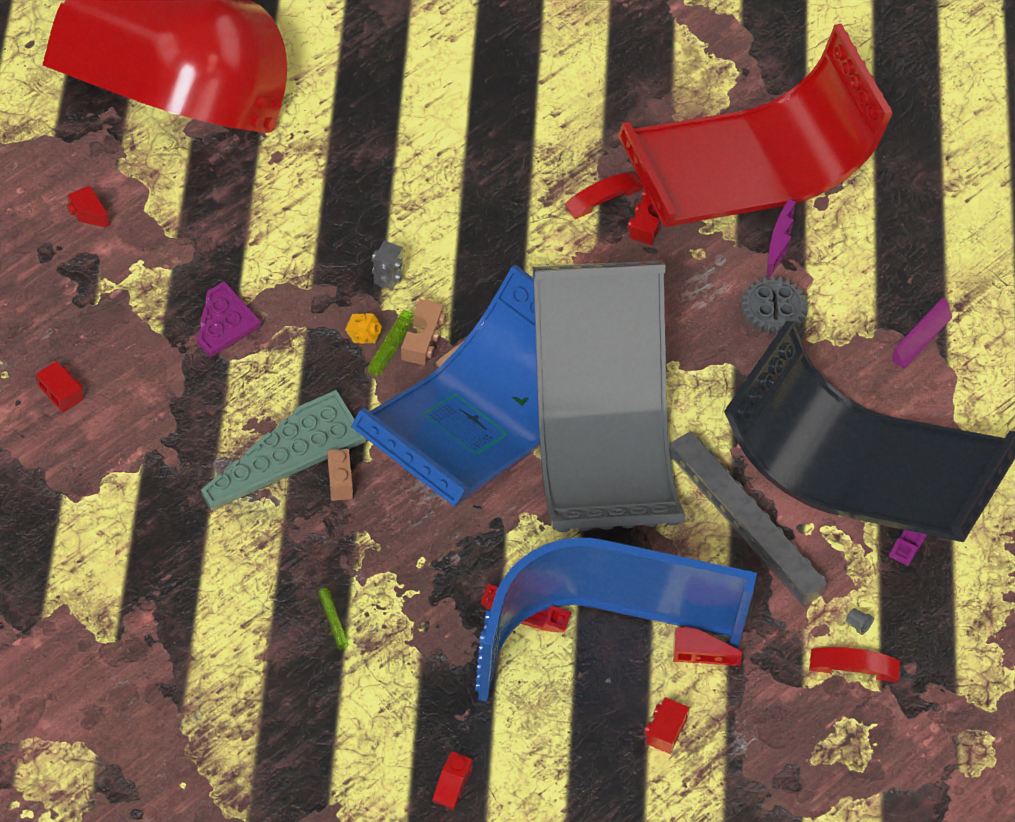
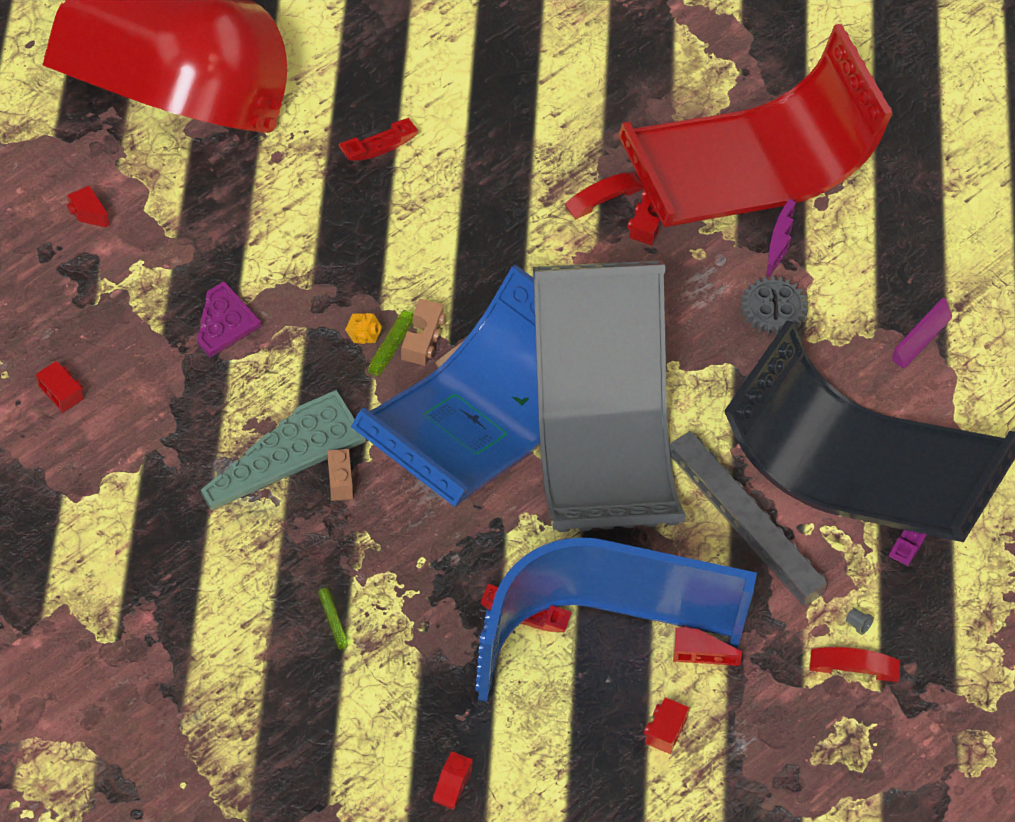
(380, 143): none -> red slope
(388, 265): flat silver brick -> none

